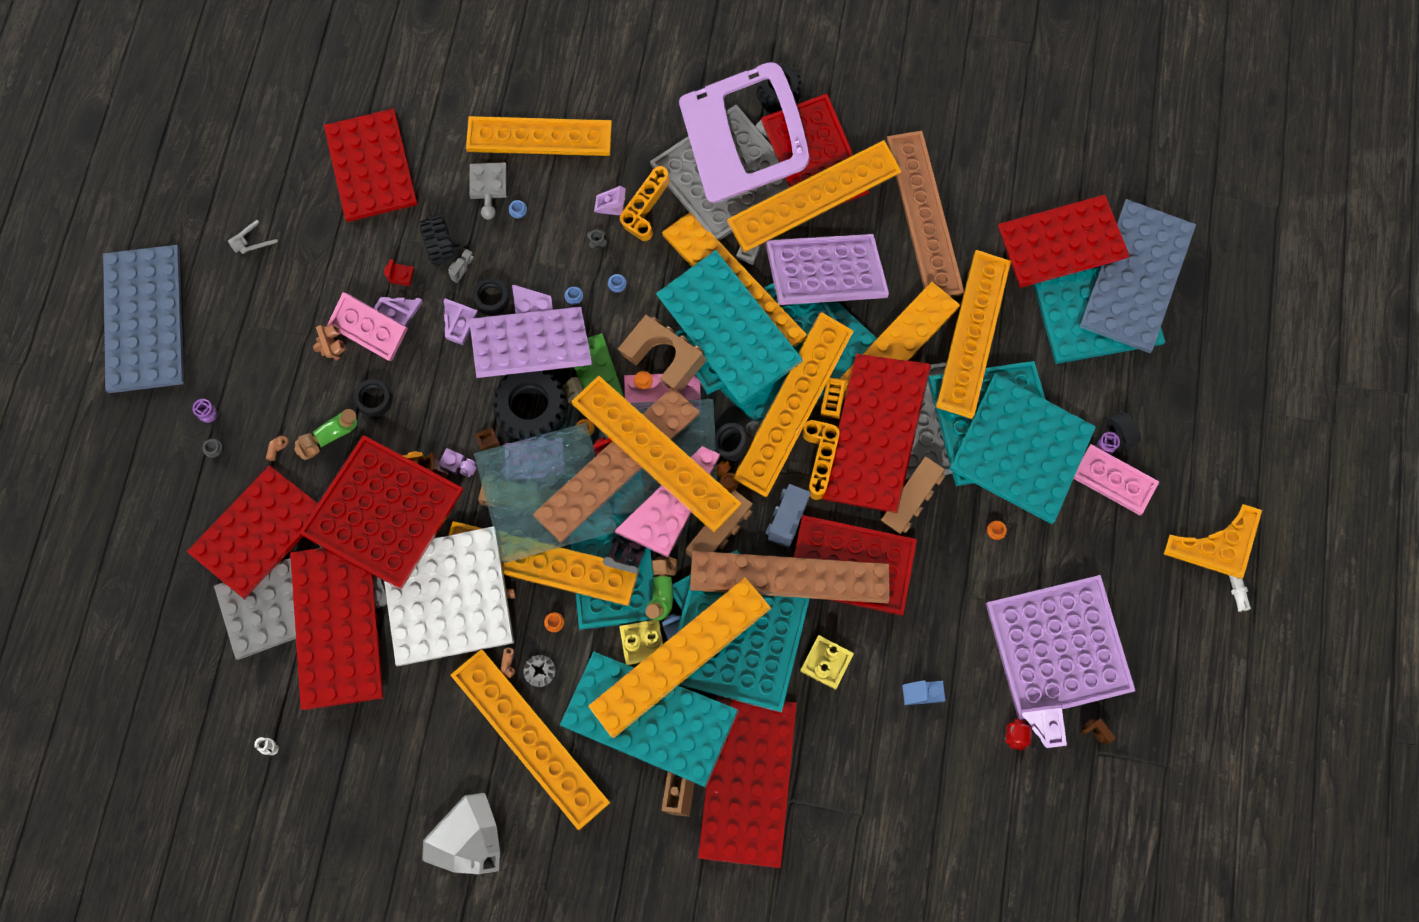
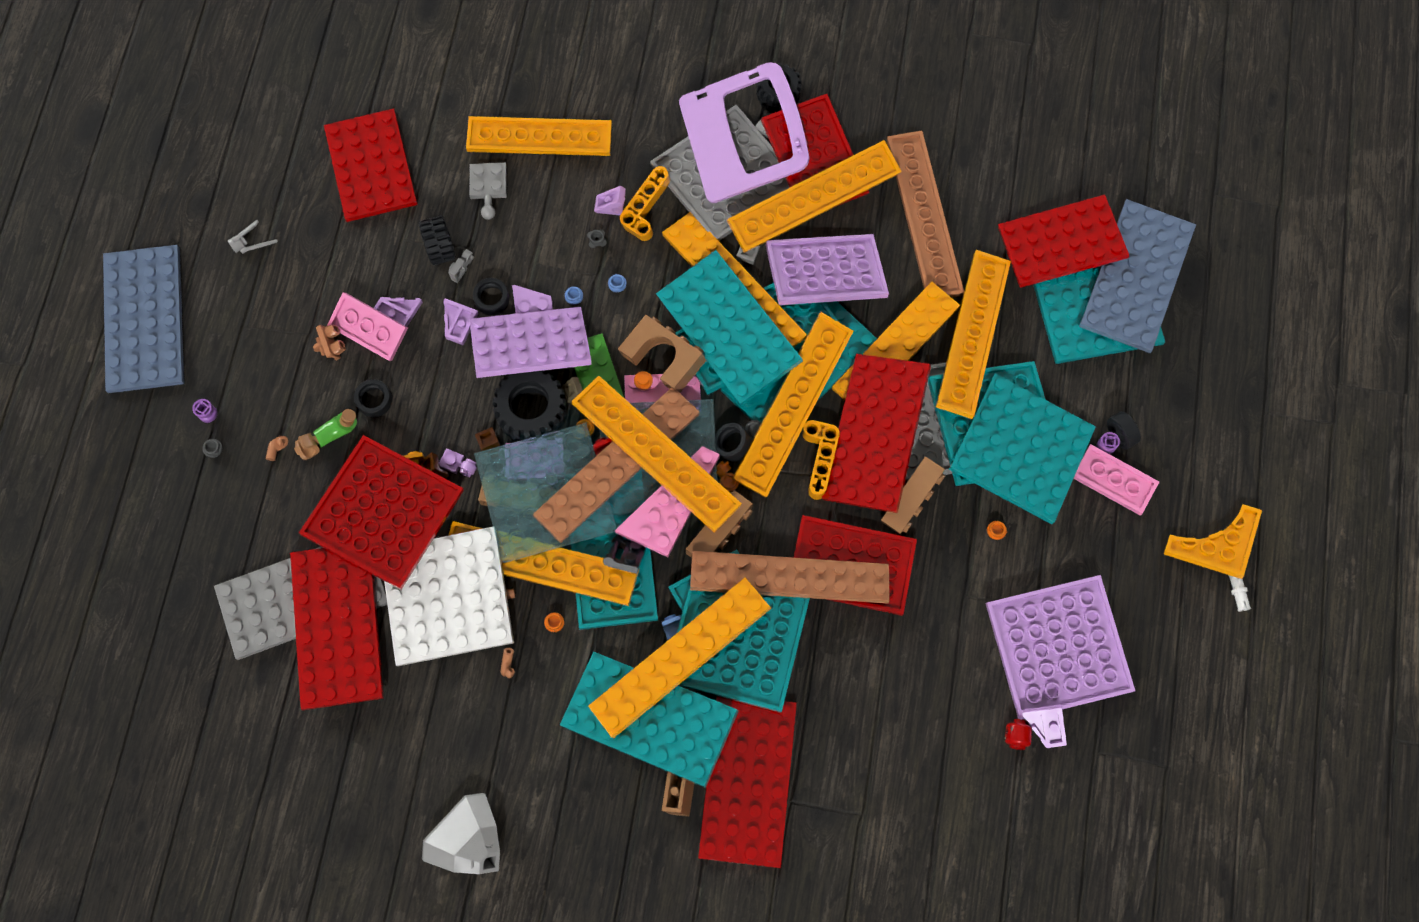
(254, 532): red plate -> none
(264, 748): white pin -> none
(399, 273): red bracket -> none
(517, 209): medium blue plate -> none
(530, 739): light orange plate -> none
(539, 680): light grey gear -> none
(640, 640): light yellow plate -> none
(662, 595): piece -> none
(787, 516): sand blue wedge -> none
(827, 662): light yellow plate -> none
(833, 414): light orange slope -> none
(923, 692): medium blue slope -> none
(1101, 731): reddish brown bracket -> none

